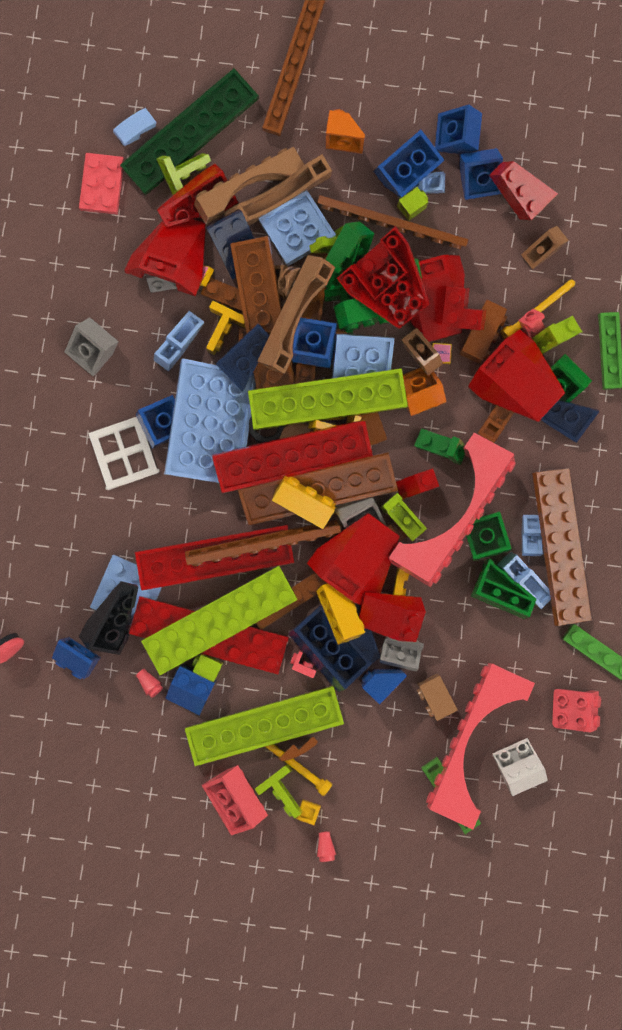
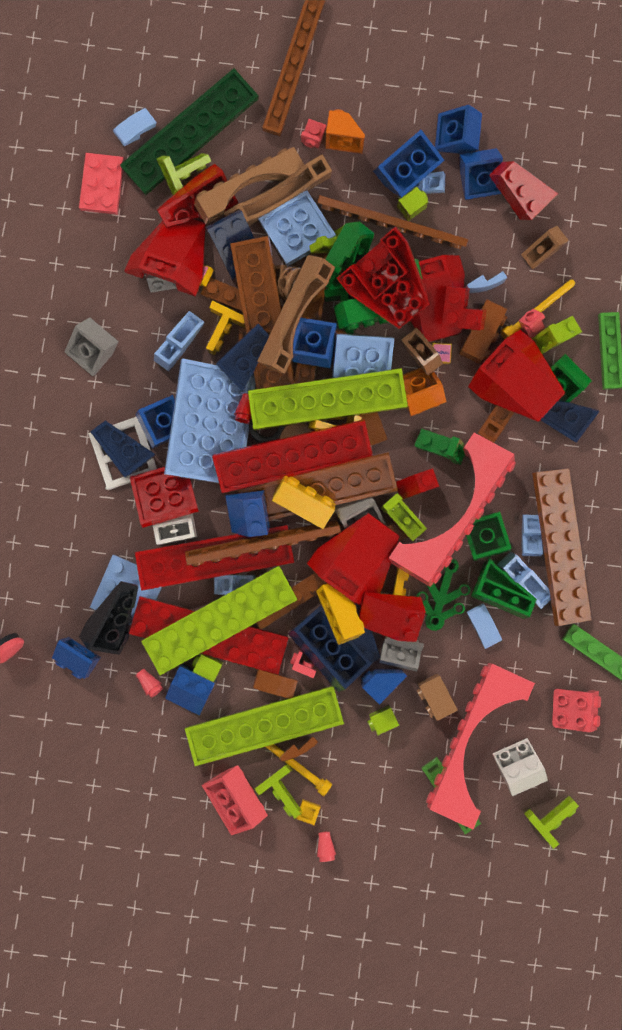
(123, 450): none -> dark blue wing
(162, 497): none -> red plate
(175, 530): none -> white slope
(228, 583): none -> light blue slope
(243, 410): none -> red cone
(248, 513): none -> blue slope
(275, 684): none -> dark orange slope
(313, 134): none -> coral bracket
(382, 720): none -> lime brick
(442, 598): none -> green plant
(481, 284): none -> light blue slope
(484, 626): none -> light blue slope
(553, 819): none -> lime bracket

